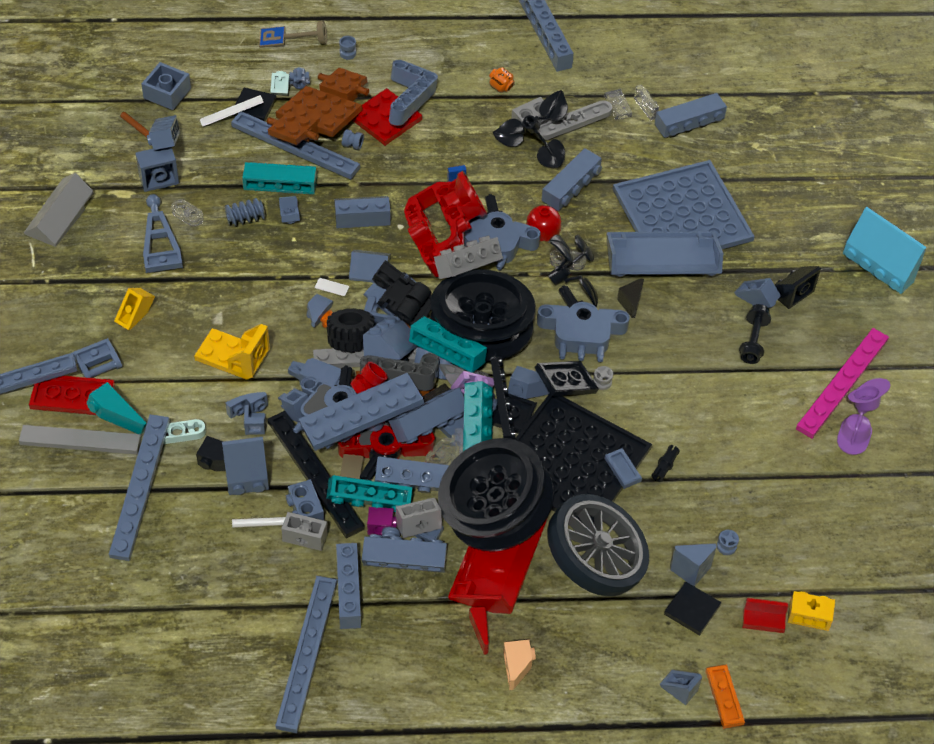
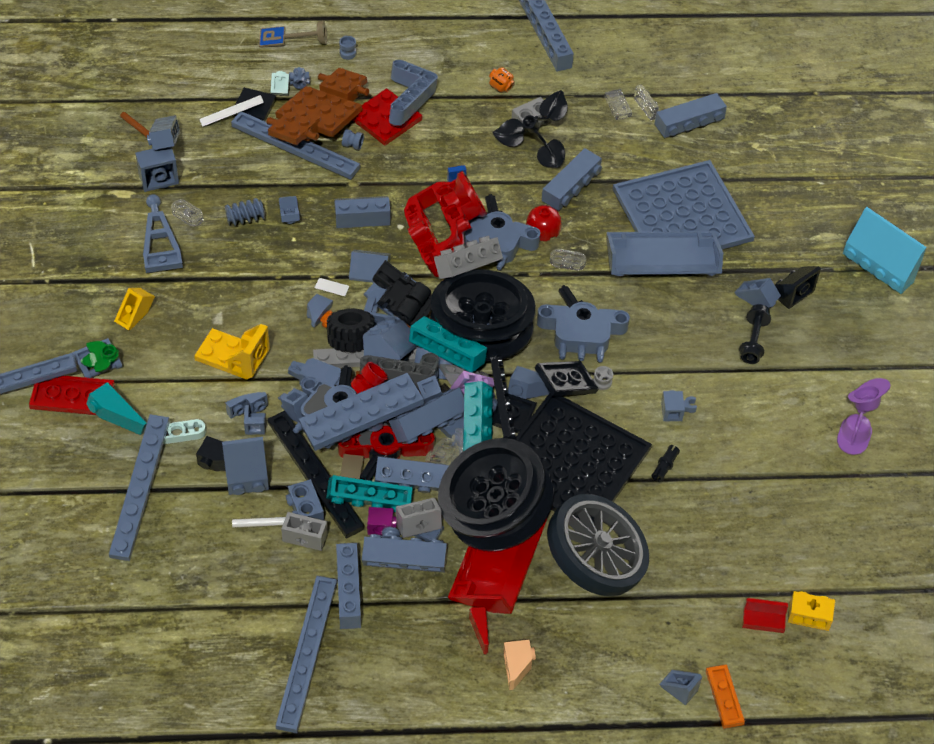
(60, 210): light grey slope -> none
(80, 439): light grey tile -> none
(99, 355): none -> green plate
(166, 86): sand blue brick -> none
(279, 178): teal brick -> none
(429, 388): none -> sand blue tile
(562, 272): black plant -> none
(584, 116): light grey piece -> none
(623, 468): sand blue tile -> none
(630, 296): clear smoke slope -> none
(674, 405): none -> sand blue brick
(692, 561): sand blue slope -> none
(692, 608): black tile -> none
(725, 538): sand blue wheel -> none
(842, 383): dark pink plate -> none

